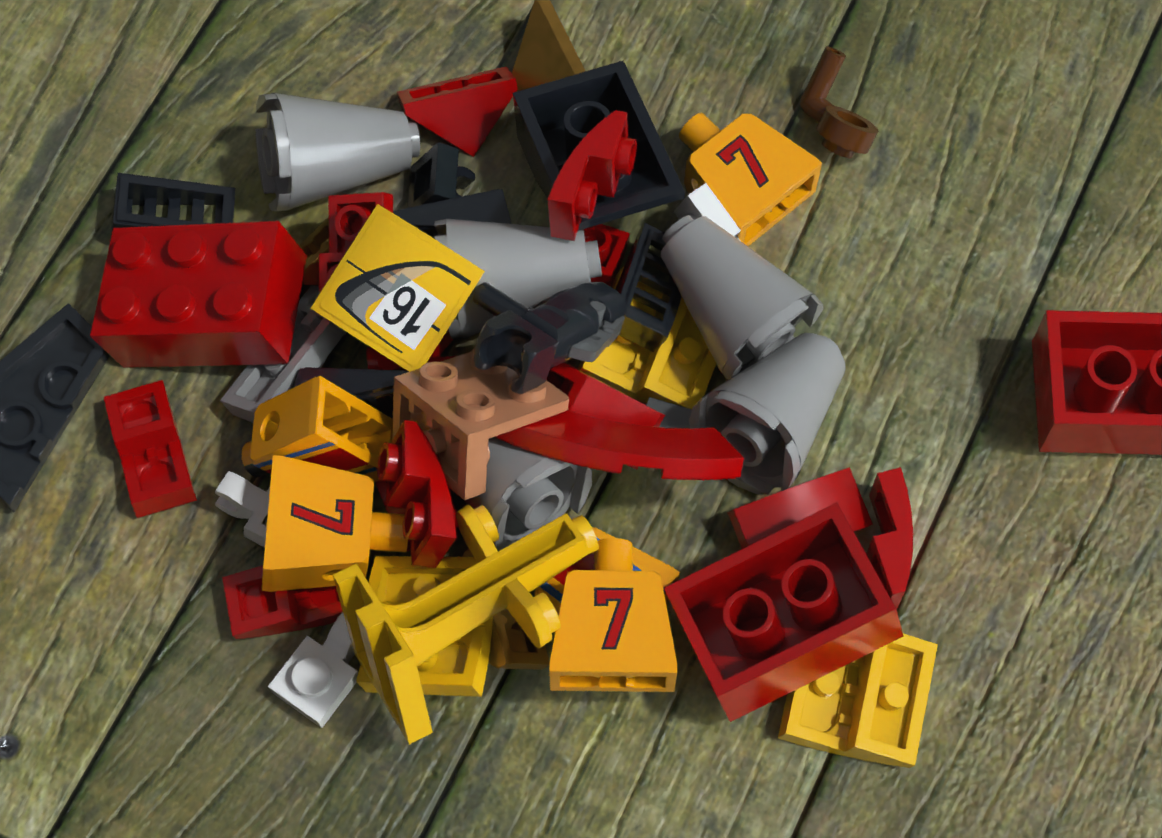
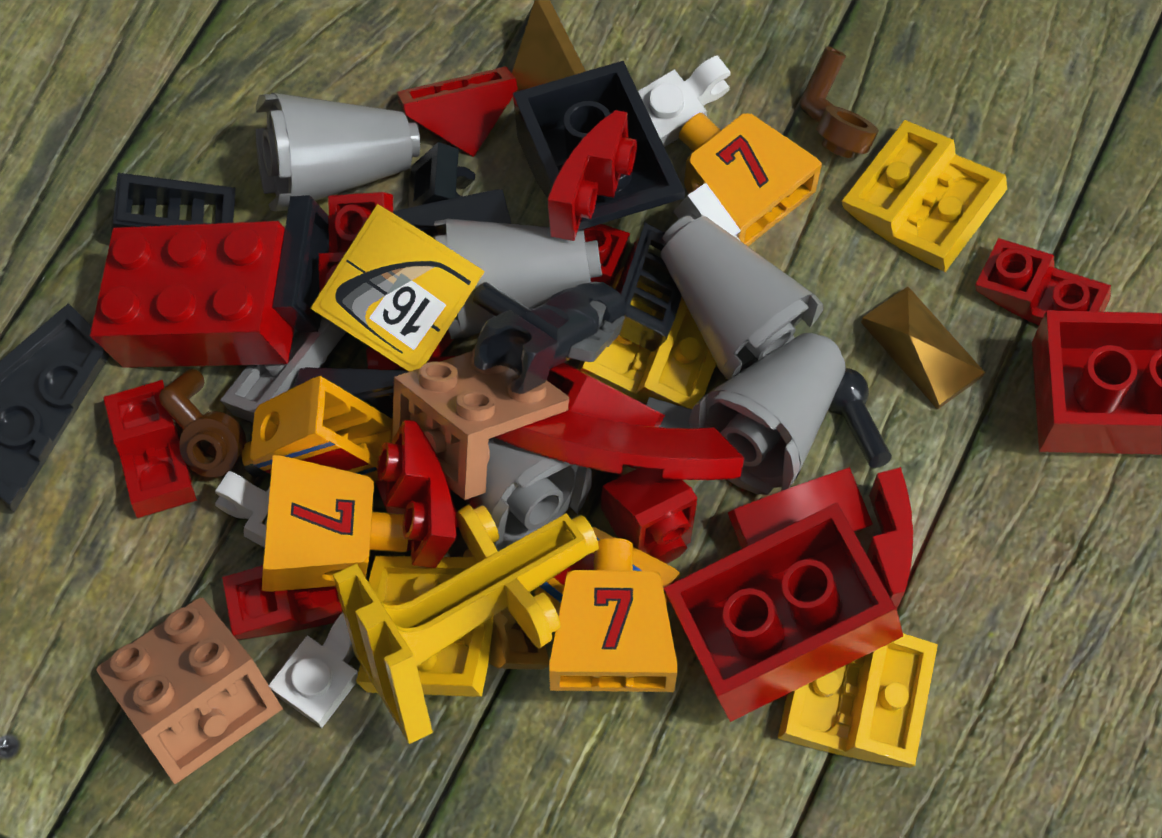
(189, 689): none -> nougat bracket
(211, 426): none -> reddish brown plate
(298, 271): none -> black tile
(651, 512): none -> red slope
(675, 101): none -> white plate
(850, 403): none -> black bar
(922, 347): none -> pearl gold slope
(924, 195): none -> yellow slope
(1029, 284): none -> red slope

